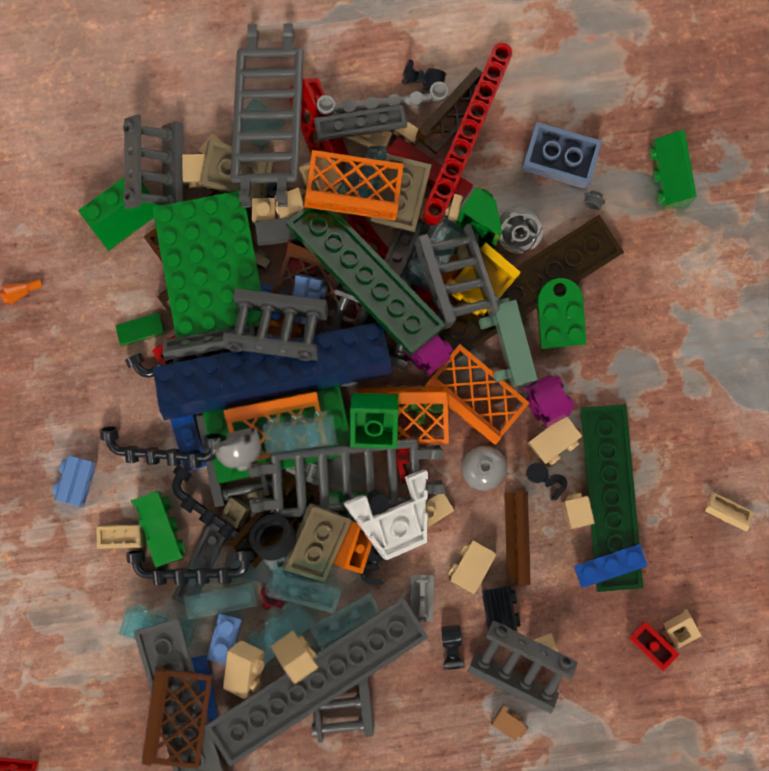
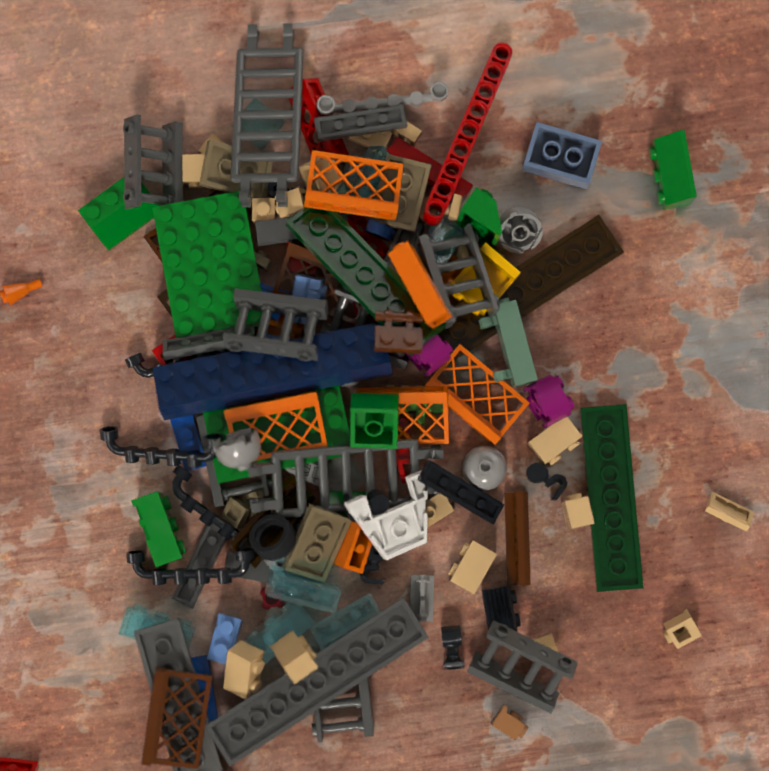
(74, 481): medium blue brick -> none
(119, 536): tan plate -> none
(140, 329): green slope -> none
(219, 600): clear light blue brick -> none
(299, 432): clear light blue brick -> none
(380, 230): none -> dark blue beam
(398, 339): none -> reddish brown plate
(419, 284): none -> orange brick
(427, 77): black leg -> none
(444, 110): dark brown fence -> none
(460, 492): none -> black tile
(560, 317): green plate -> none
(594, 200): dark grey plate -> none
(610, 566): blue plate -> none
(652, 645): red brick -> none

